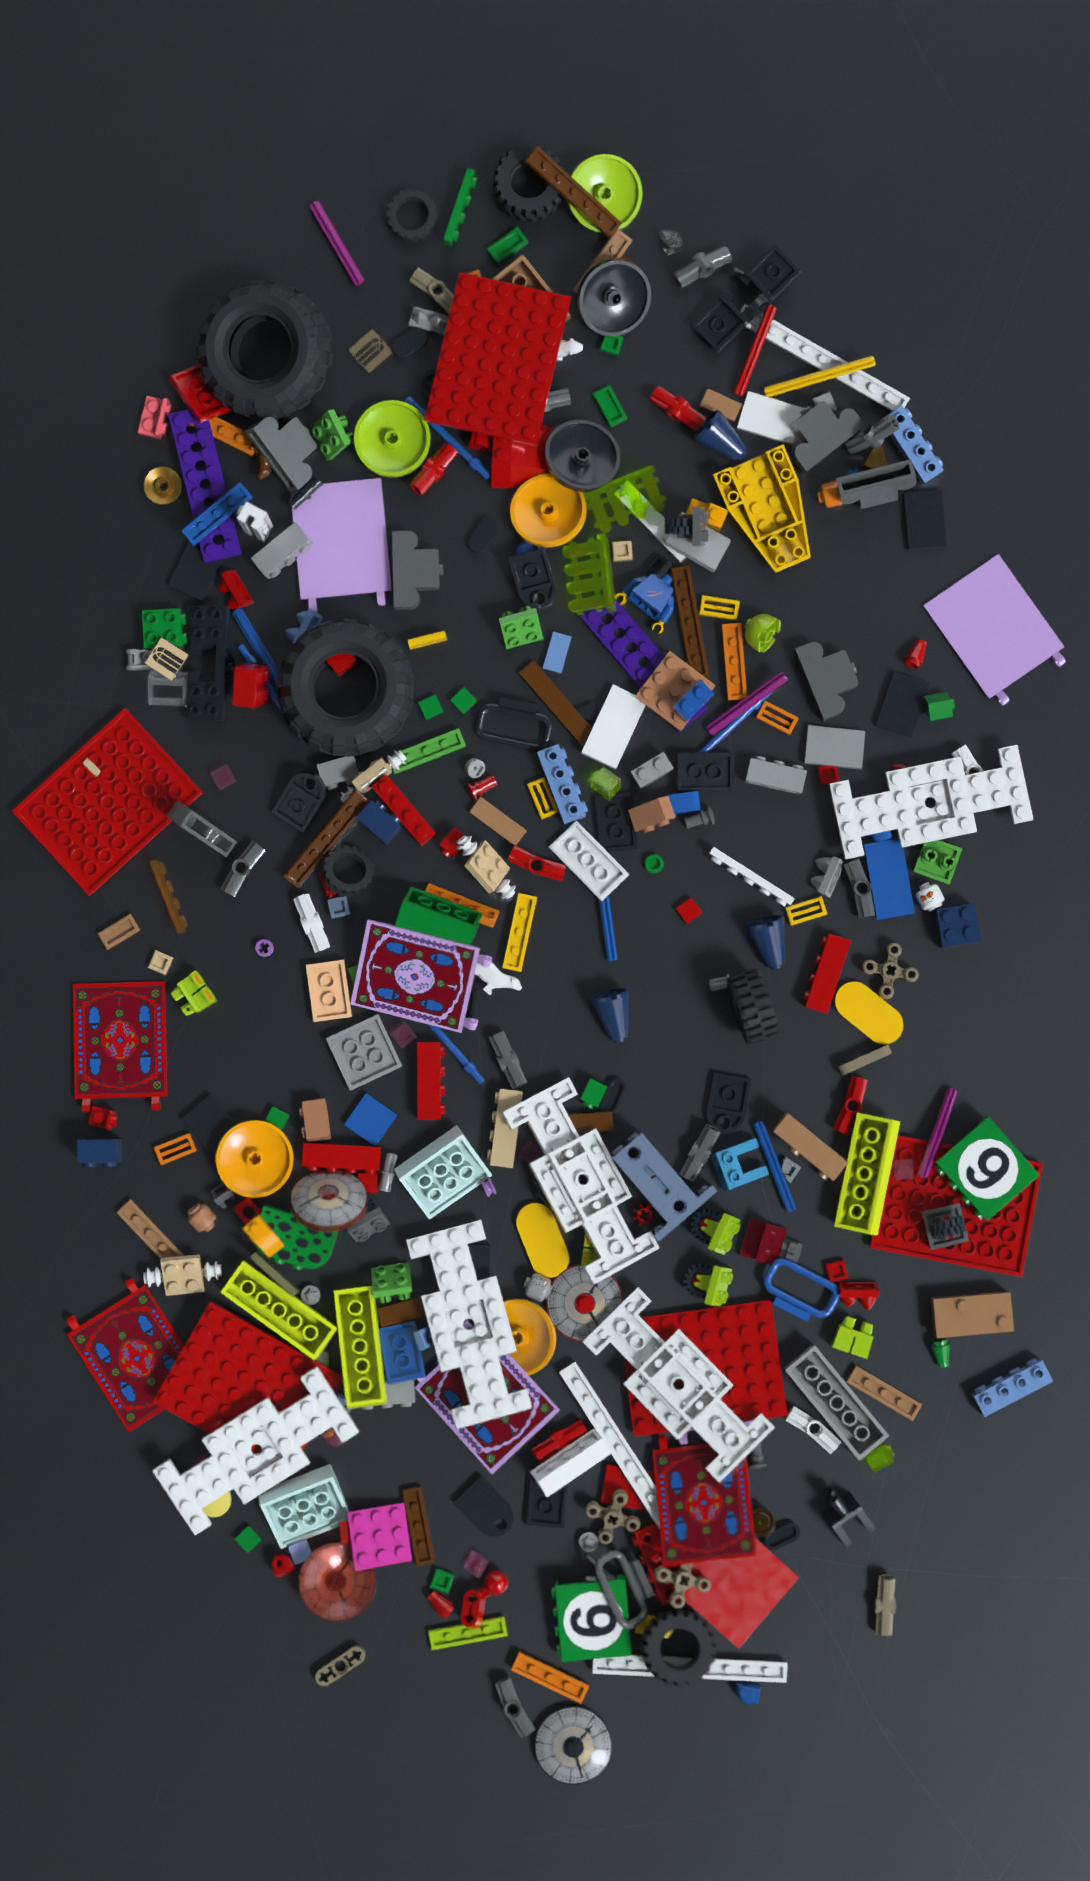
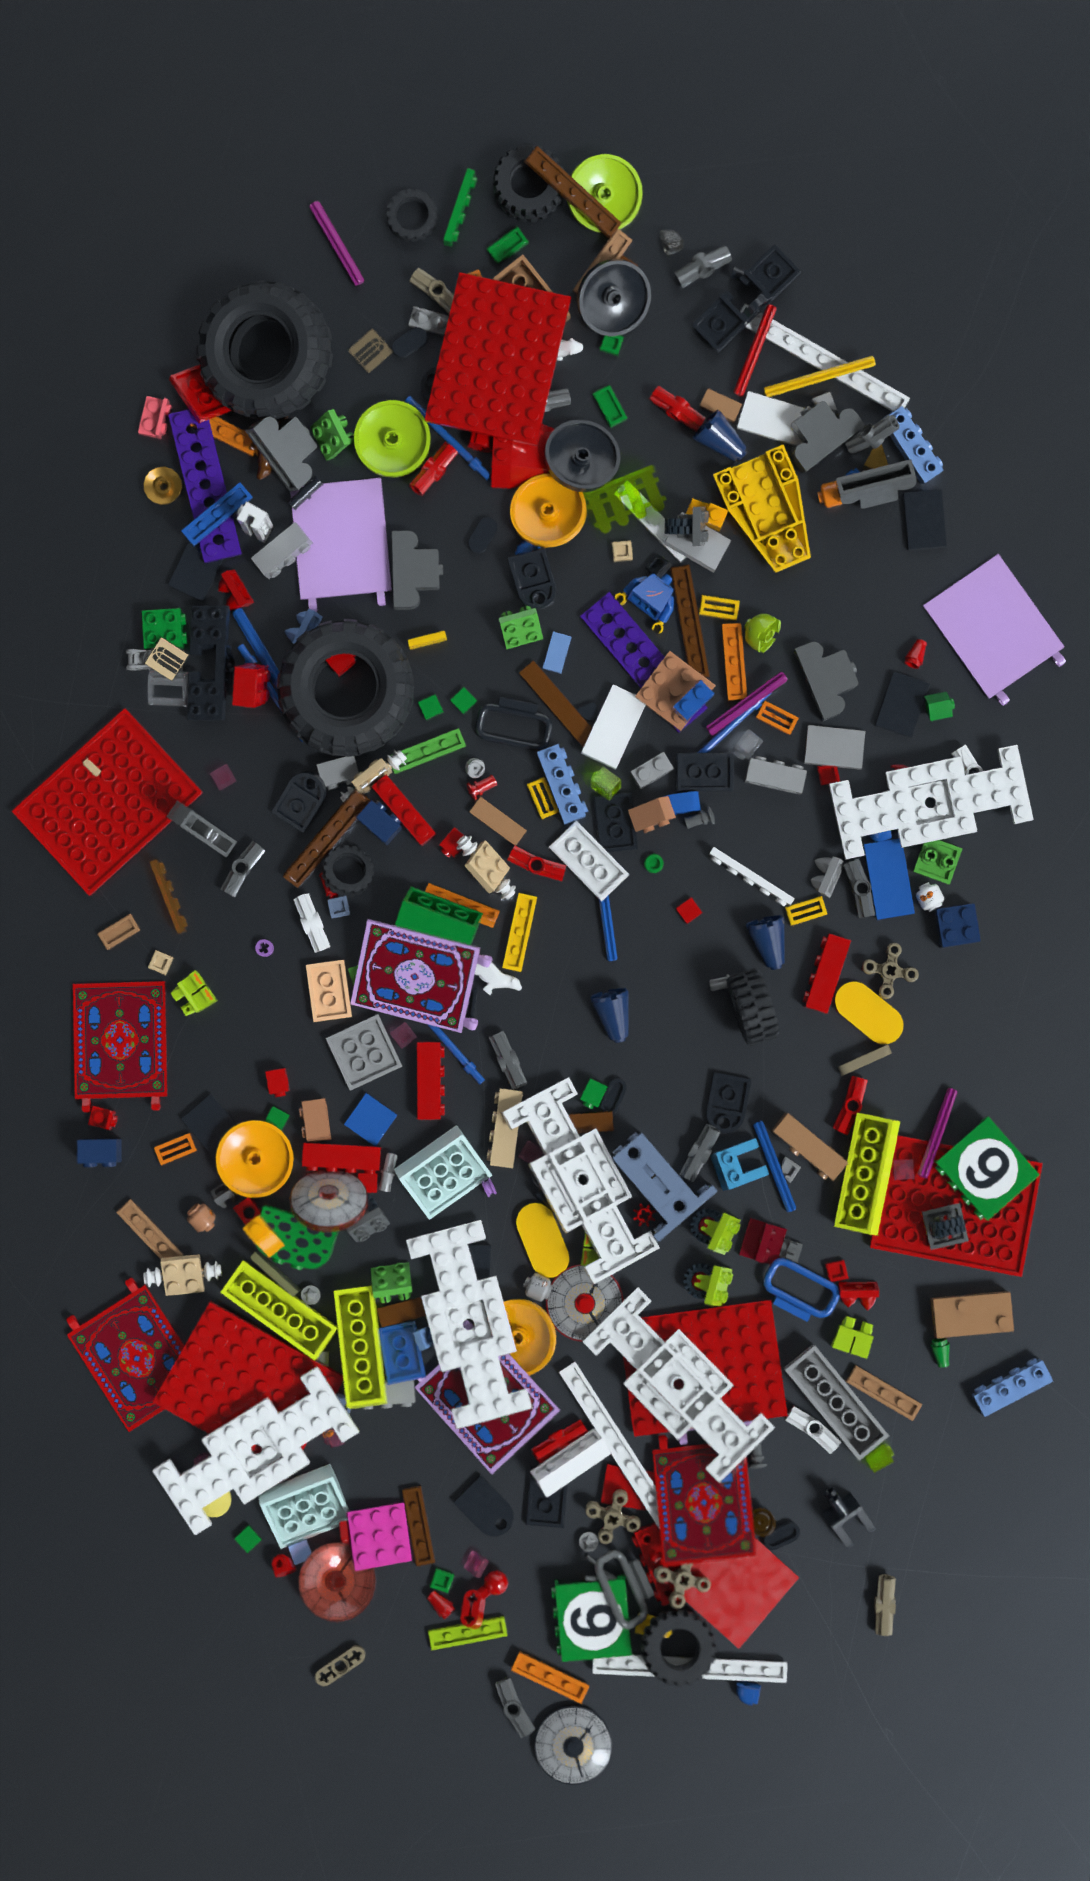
(277, 1082): none -> red brick
(593, 584): clear neon green fence -> none
(747, 745): none -> clear brick

